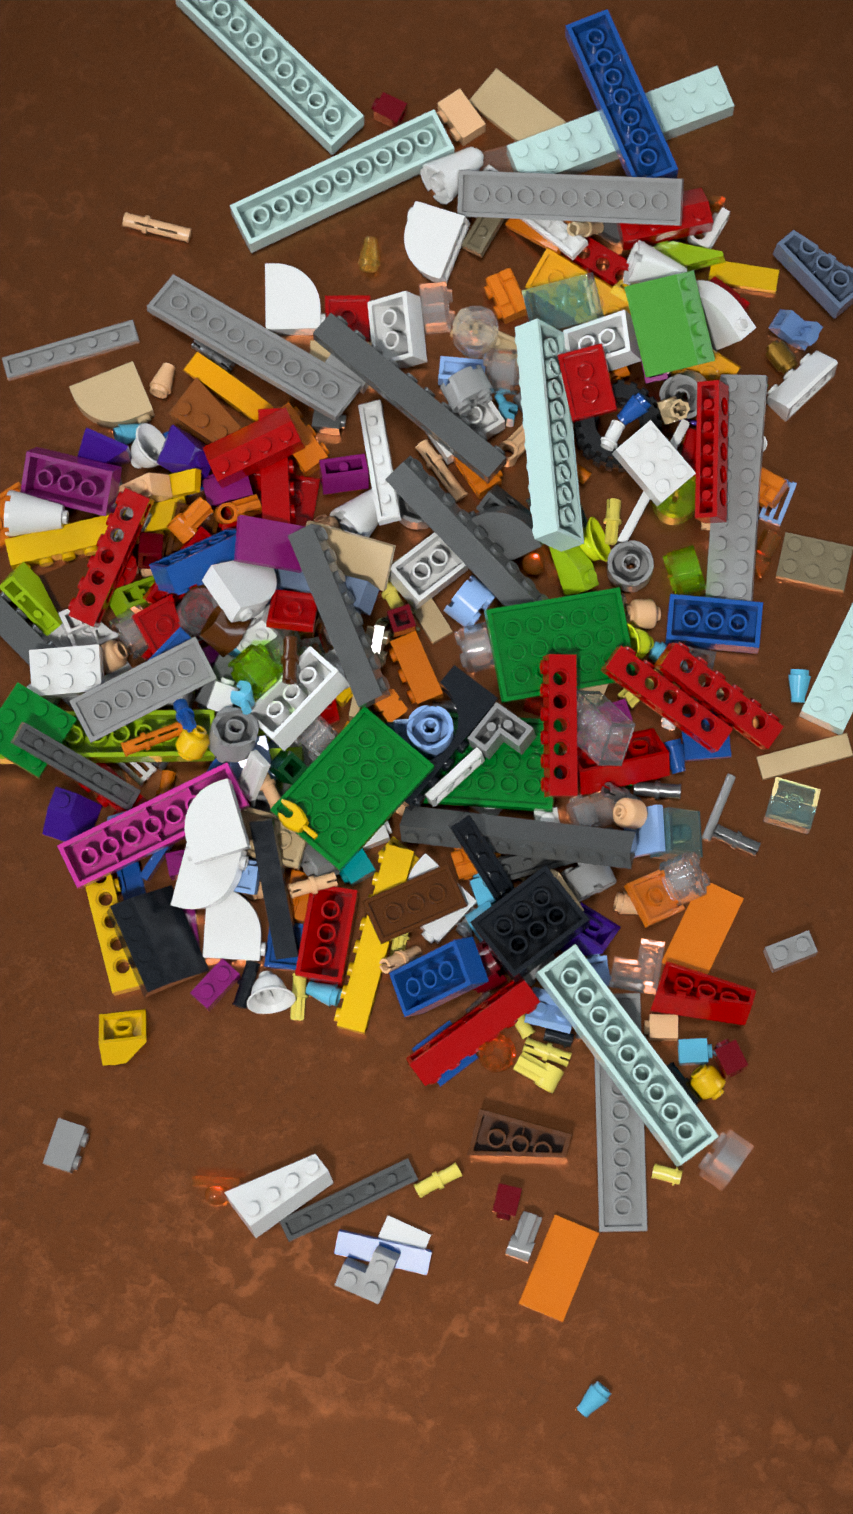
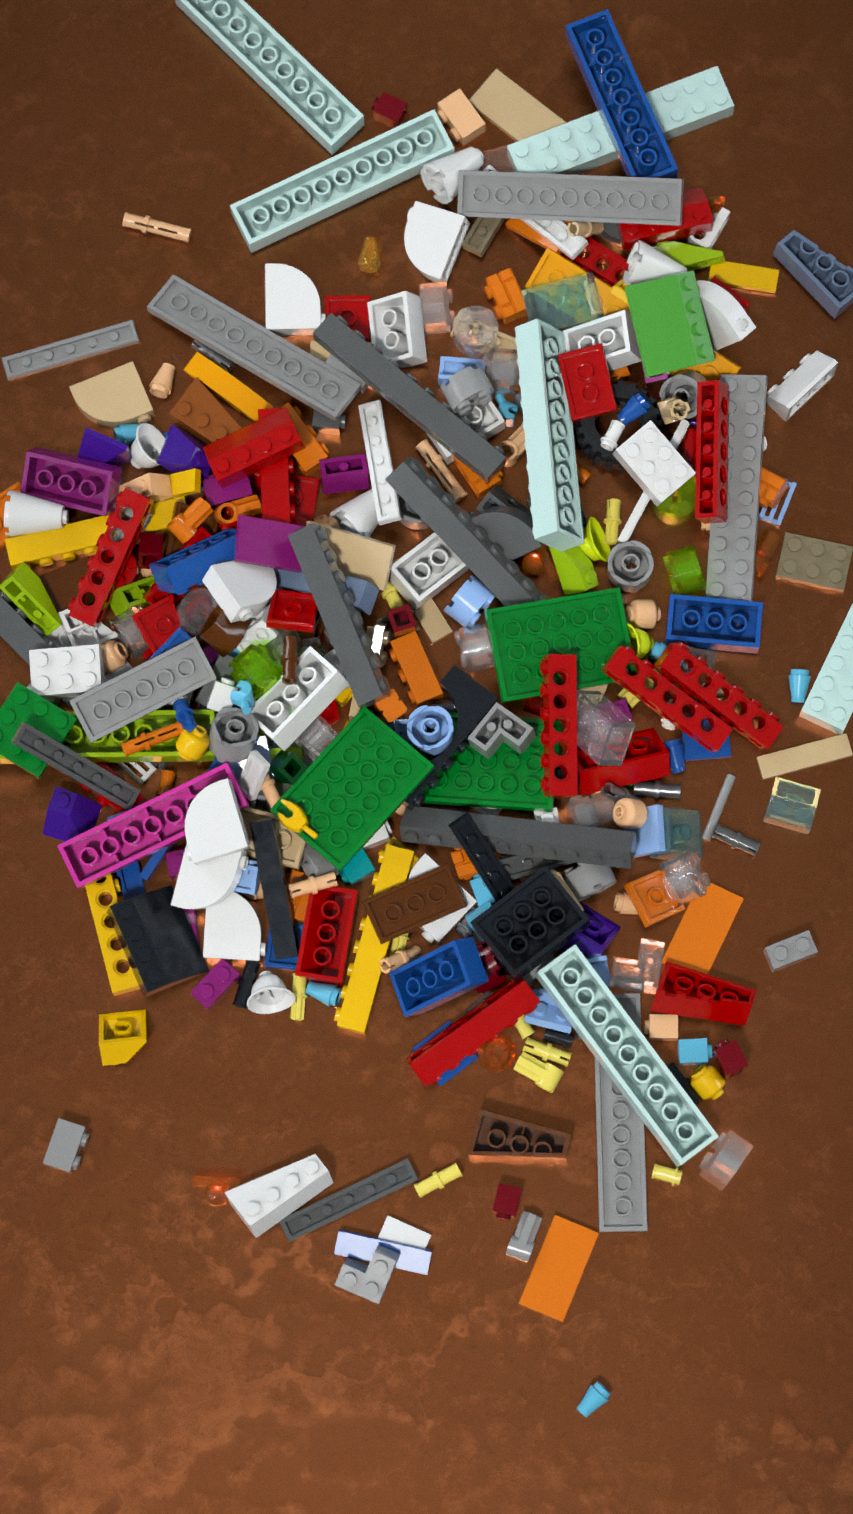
(455, 777): white tile -> none
(781, 357): pearl gold brick -> none
(794, 329): medium blue brick -> none

